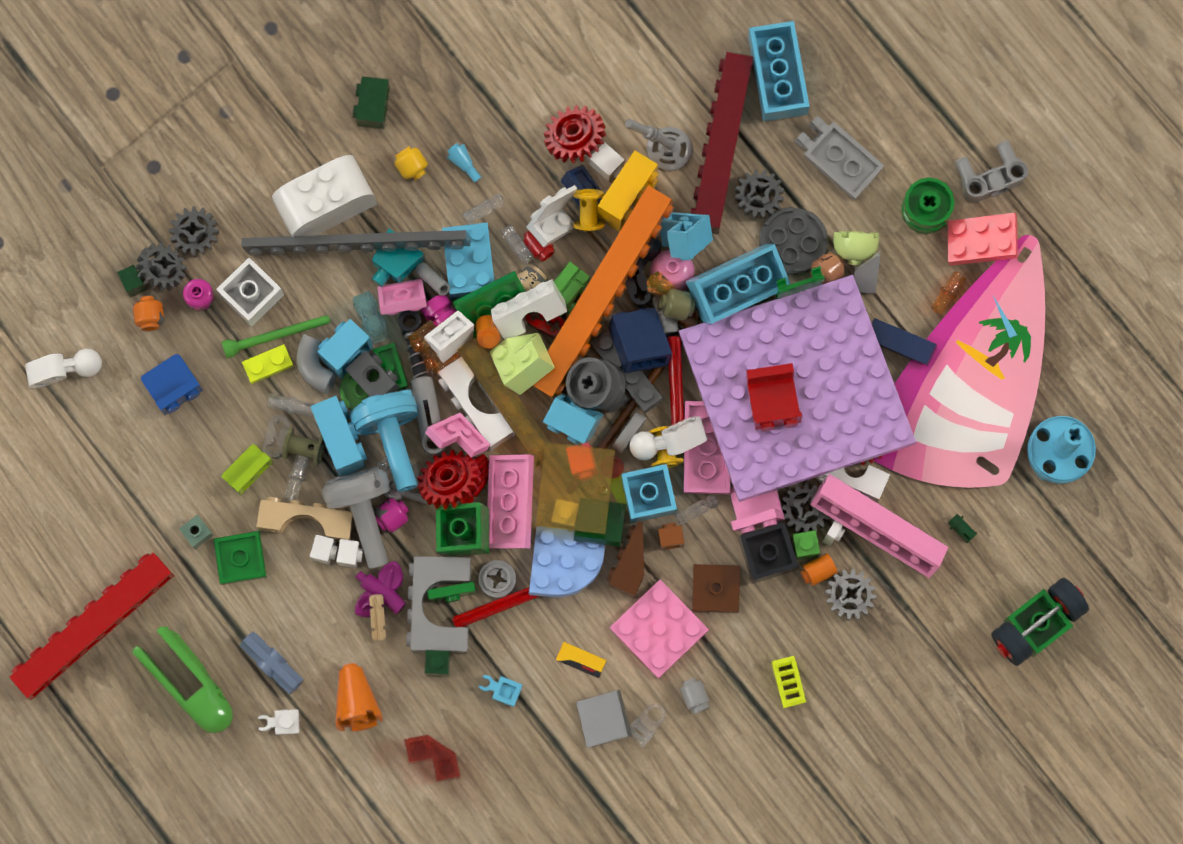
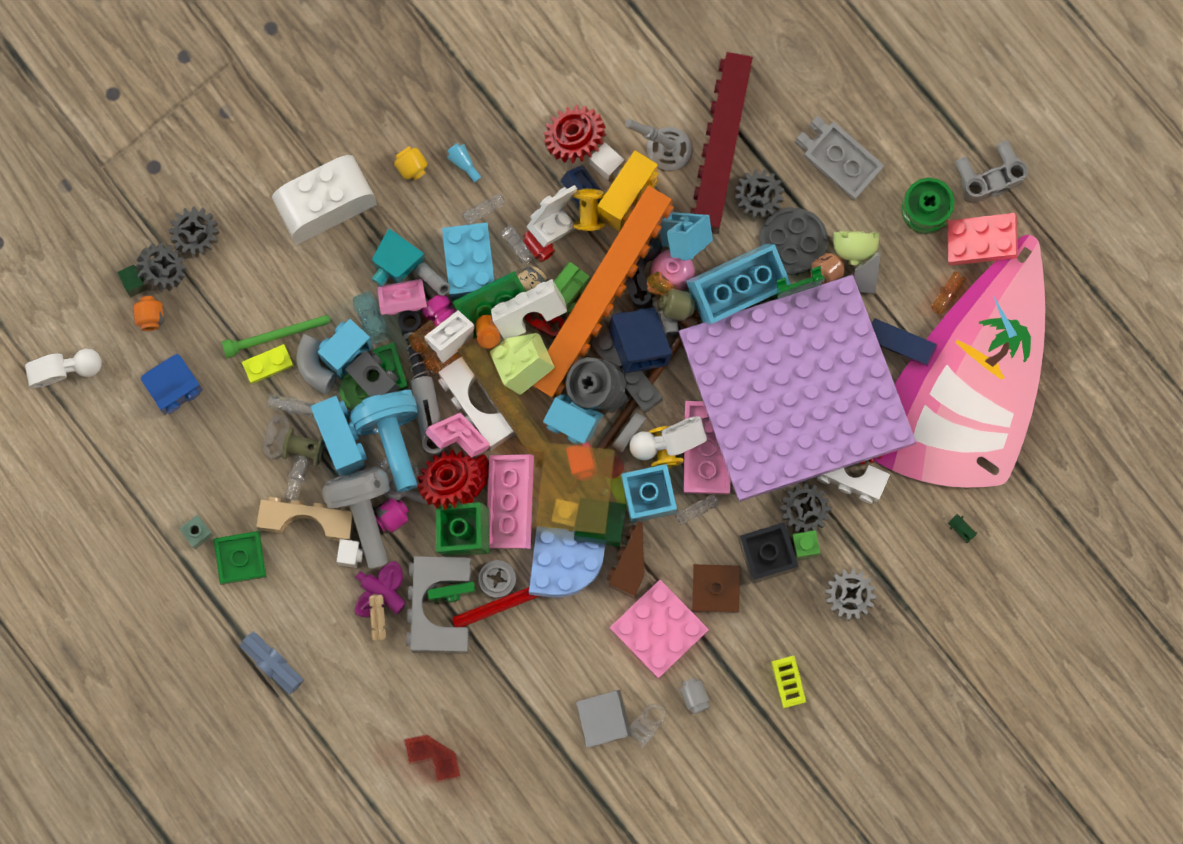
(91, 626): red brick -> none
(202, 300): dark pink head -> none
(208, 705): bright green piece -> none
(247, 469): lime panel -> none
(250, 292): white brick -> none
(284, 722): white plate -> none
(323, 549): white plate -> none
(355, 700): orange cone -> none
(364, 242): dark grey plate -> none
(372, 102): dark green brick -> none
(437, 663): dark green brick -> none
(504, 690): medium azure plate -> none
(581, 659): yellow sticker -> none
(670, 536): dark orange plate -> none
(675, 381): red axle -> none
(756, 512): bright pink bracket -> none
(773, 397): red panel -> none
(778, 71): medium azure brick -> none
(818, 570): orange brick -> none
(835, 533): white plate -> none
(879, 526): bright pink brick -> none
(1040, 621): brick -> none
(1065, 442): medium azure piece -> none

